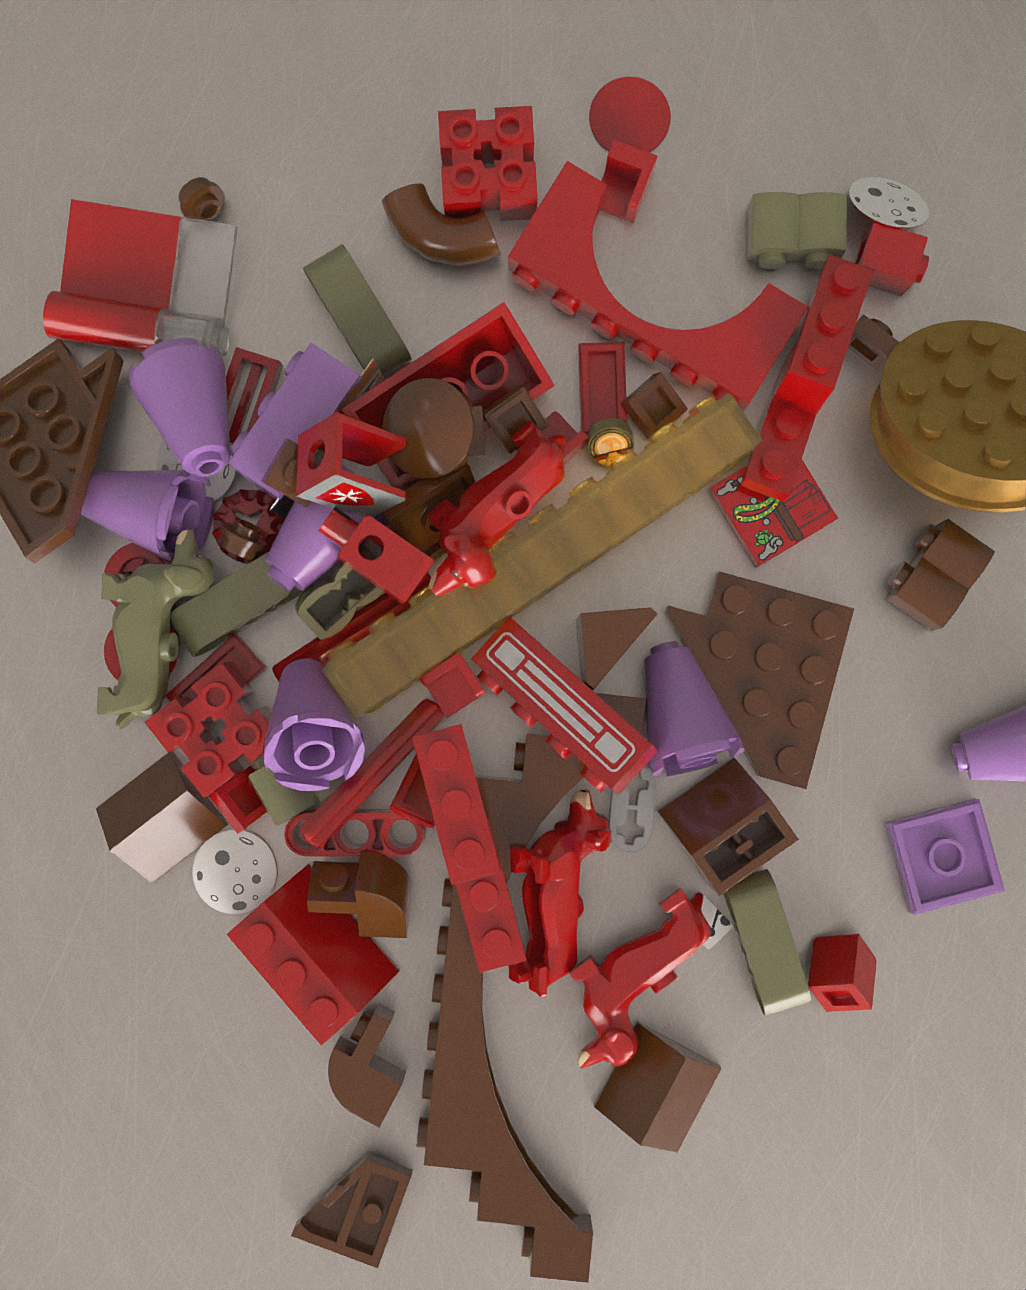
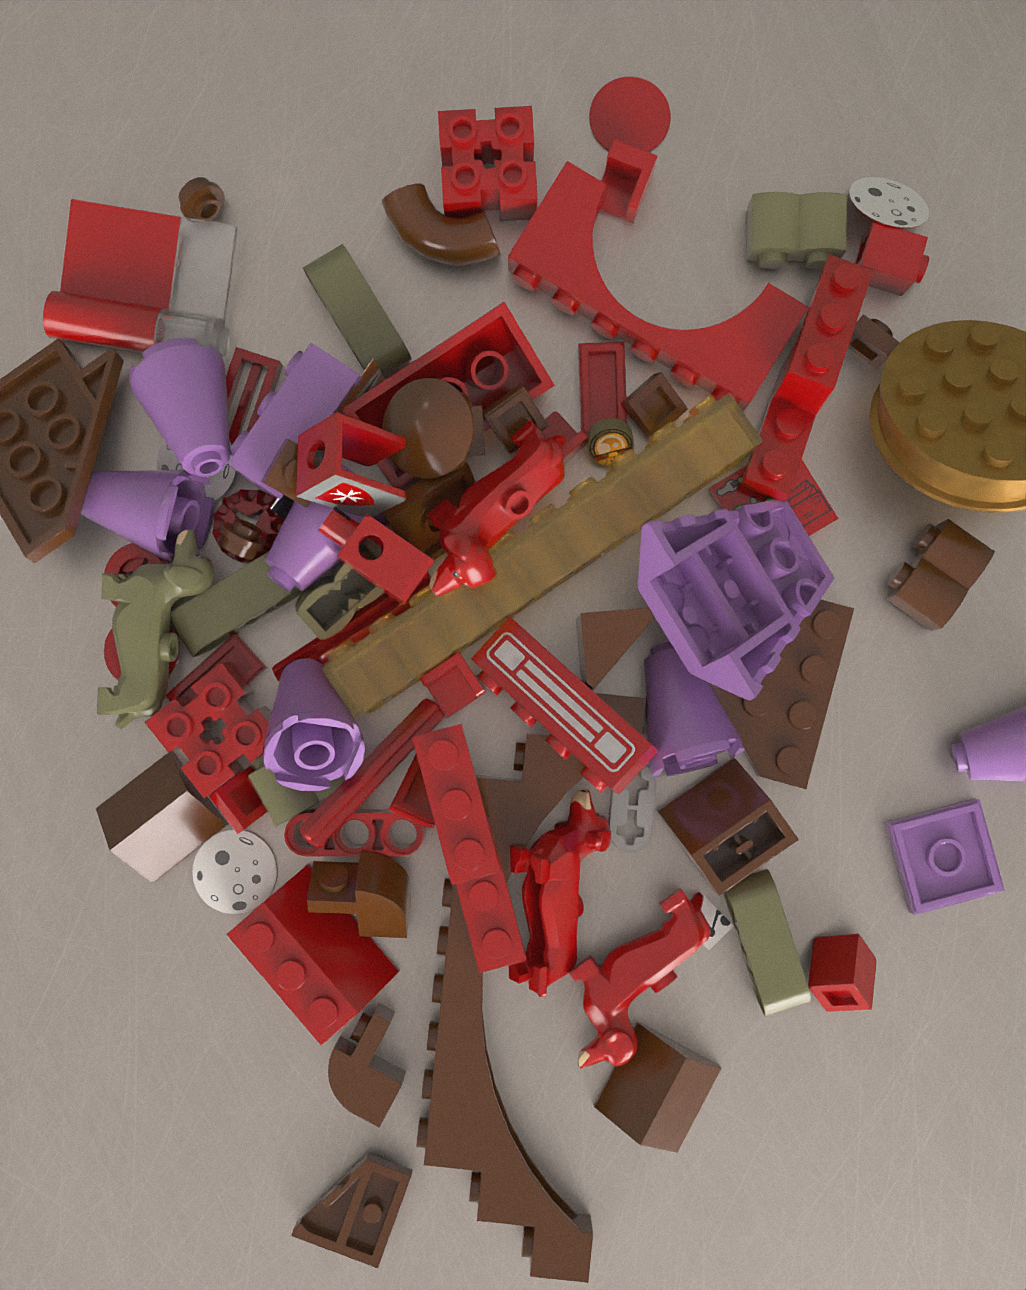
(731, 589): none -> medium lavender wedge

